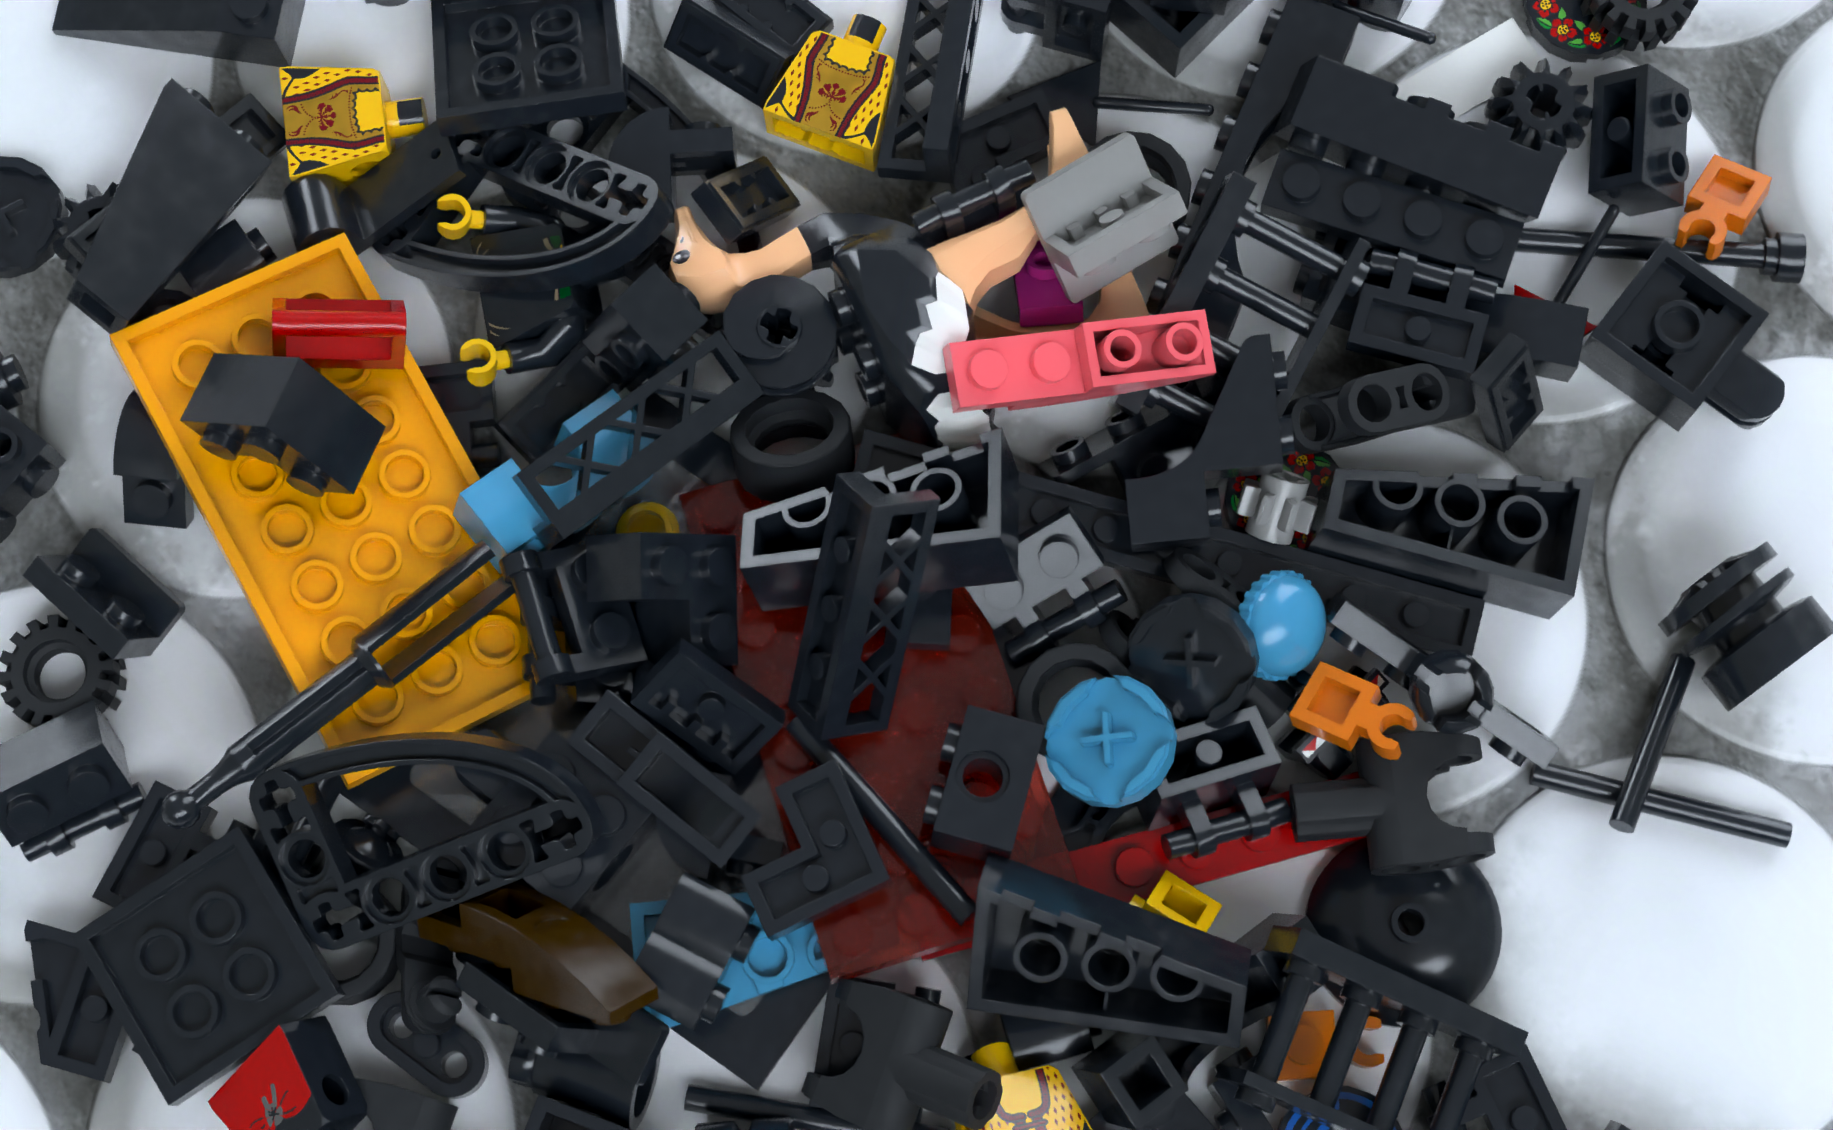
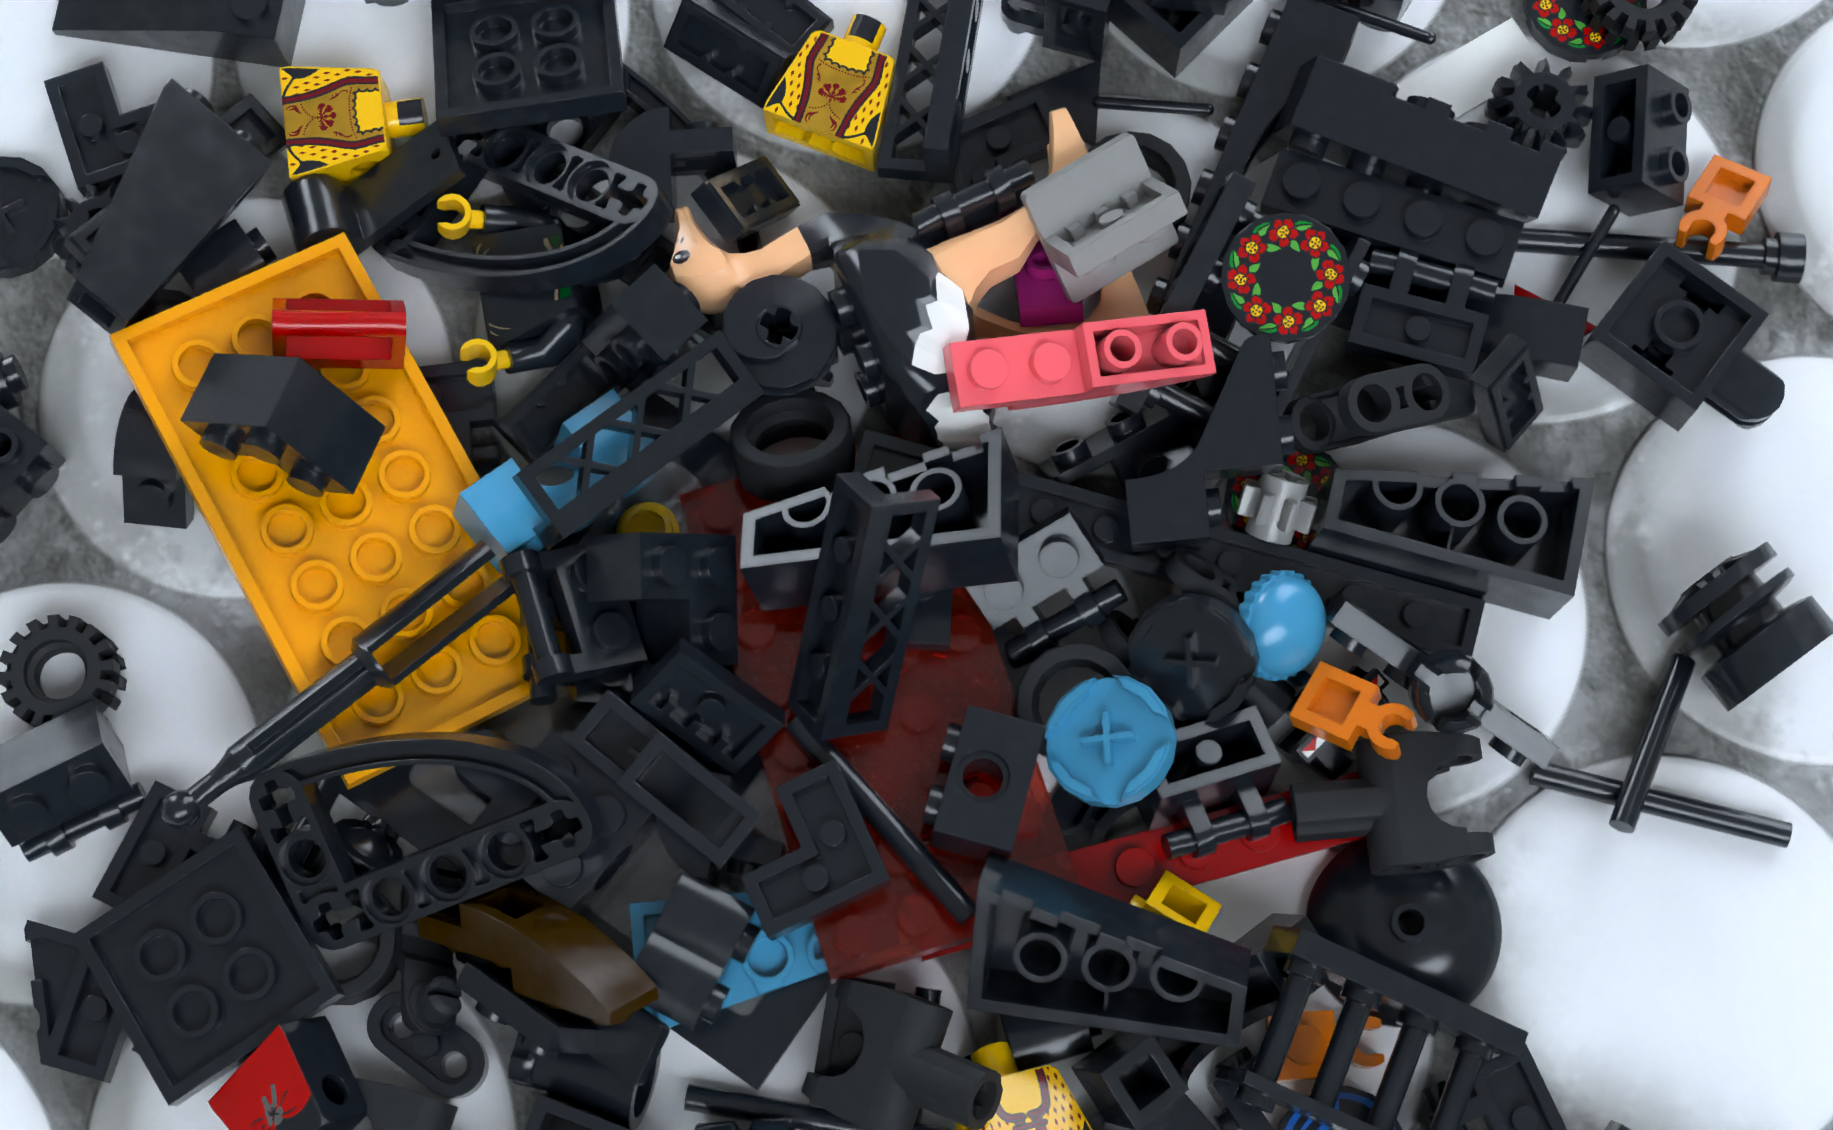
(93, 127): none -> black plate
(108, 595): black bracket -> none
(1285, 277): none -> tile

